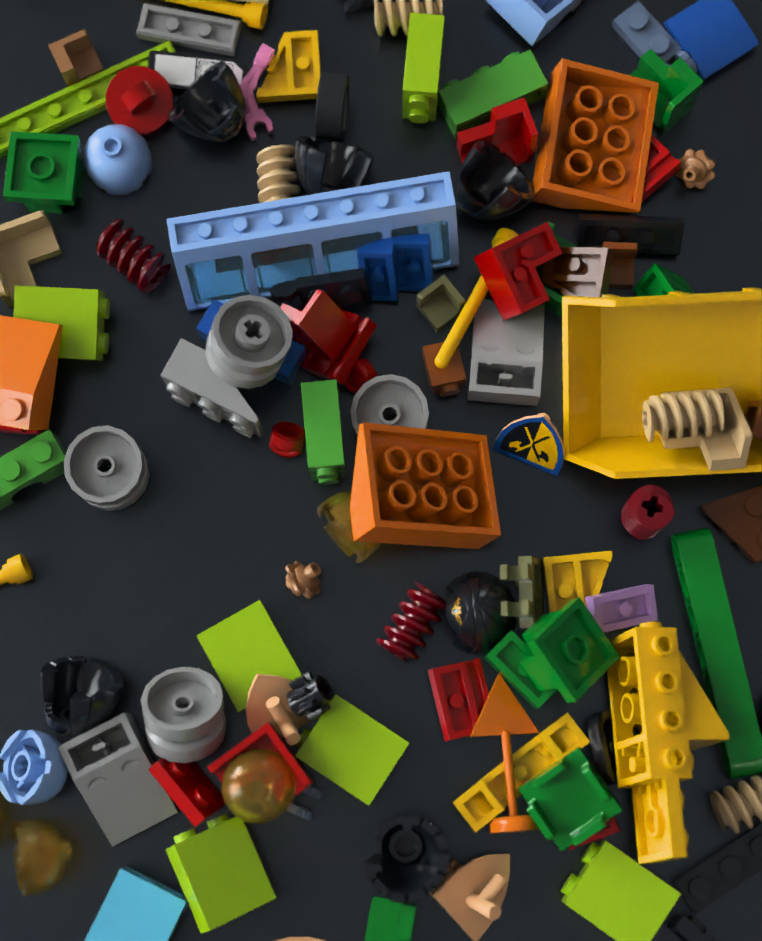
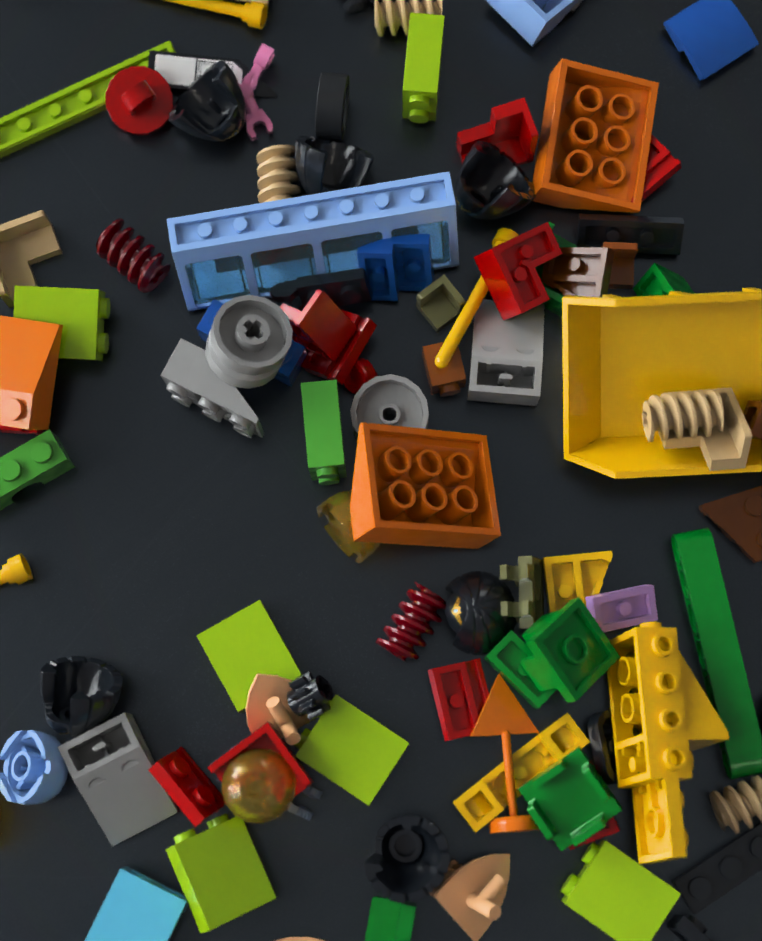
(38, 855): clear yellow cylinder -> none
(43, 171): green panel -> none
(76, 57): medium nougat panel -> none
(87, 463): light grey wheel -> none
(117, 159): light blue cylinder -> none
(183, 714): light grey wheel -> none
(189, 29): light grey tile -> none
(287, 439): red tile -> none
(293, 70): yellow wing -> none
(303, 579): medium nougat plant -> none
(470, 100): bright green brick -> none
(533, 442): shield -> none
(644, 32): sand blue hinge -> none
(649, 501): dark red piece -> none
(676, 89): green panel -> none
(696, 168): medium nougat plant -> none

